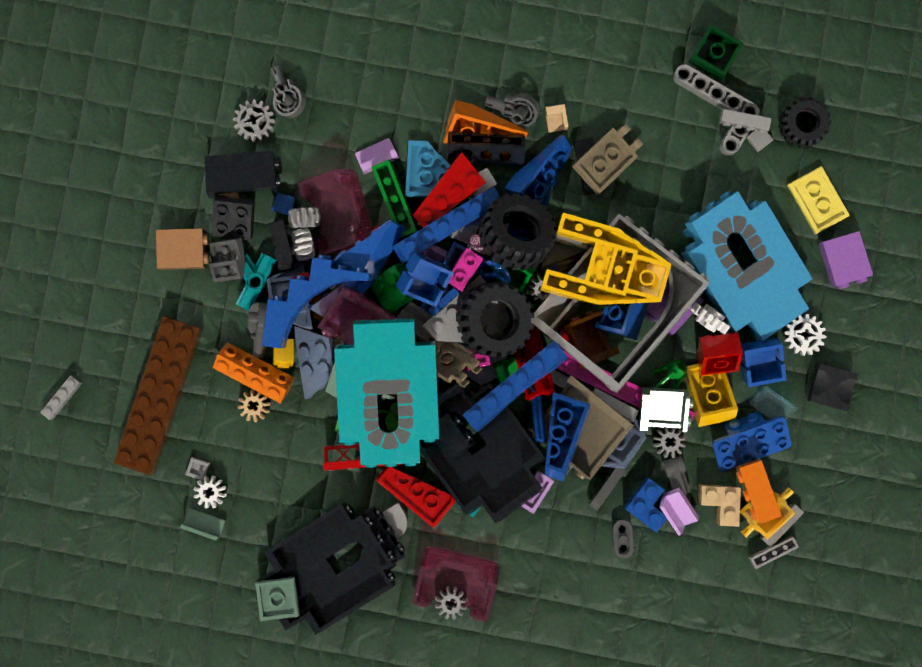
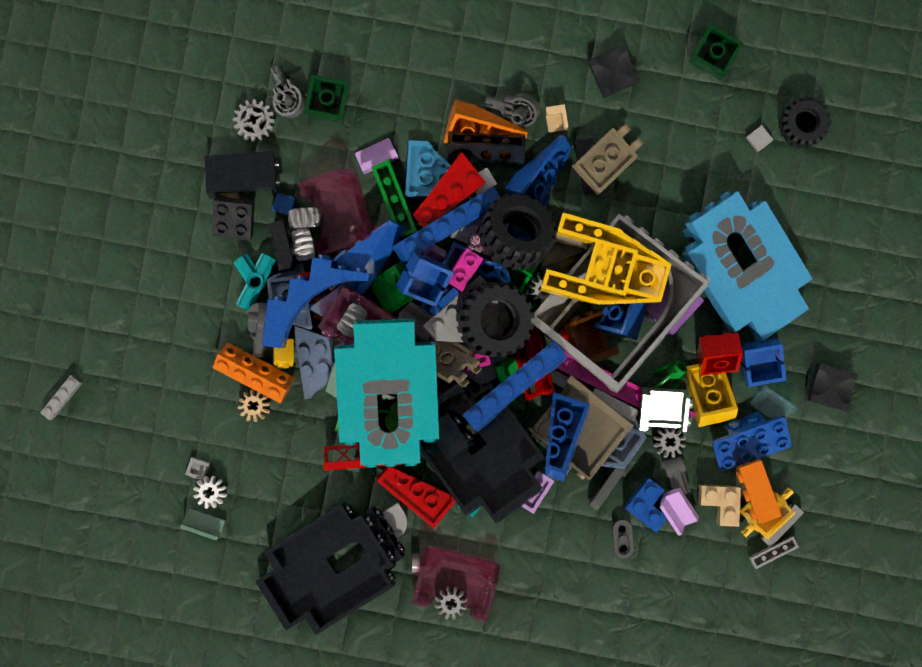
(158, 396): reddish brown brick -> none
(182, 249): medium nougat brick -> none
(228, 260): dark grey slope -> none
(277, 598): sand green tile -> none
(327, 99): none -> dark green brick
(353, 313): none -> light grey gear
(415, 562): none -> light grey tile
(538, 418): blue axle -> none
(613, 72): none -> black brick
(710, 318): white gear -> none
(722, 102): light grey beam -> none
(745, 120): light grey piece -> none
(803, 343): white gear -> none
(818, 200): light yellow tile -> none
(845, 260): medium lavender brick -> none

